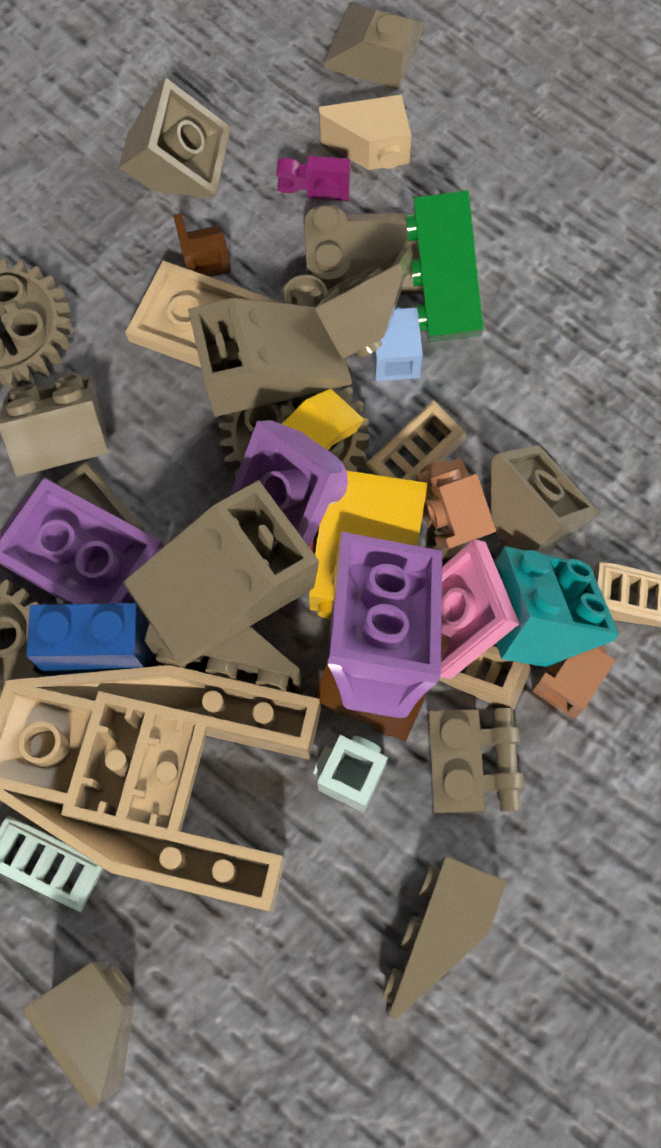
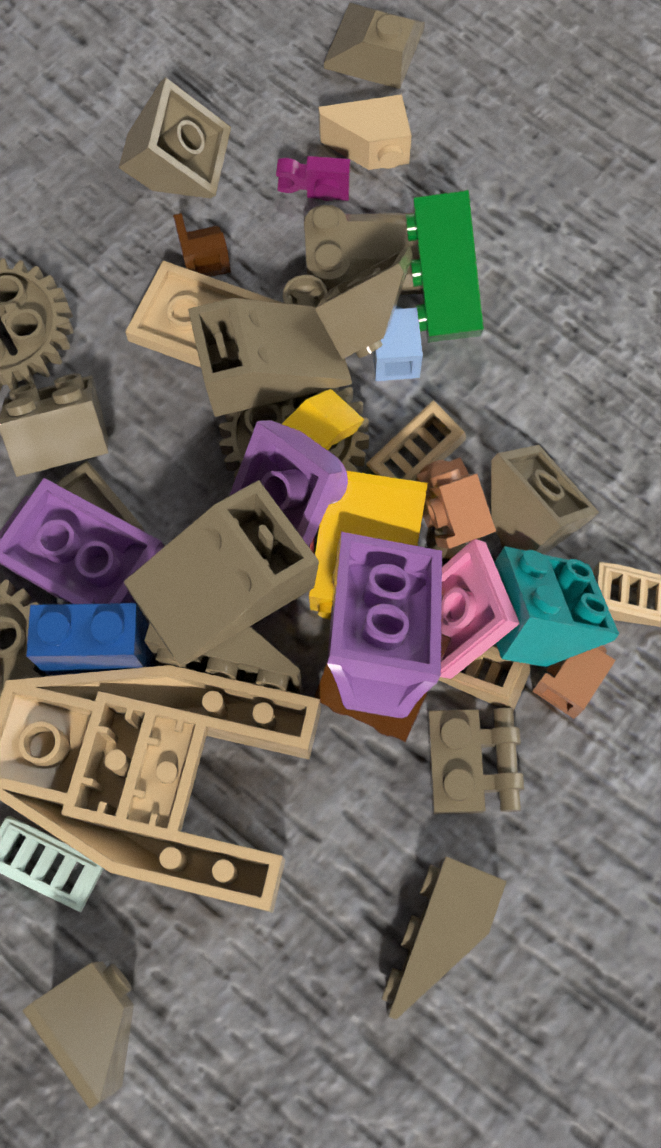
(350, 771): light aqua brick -> none

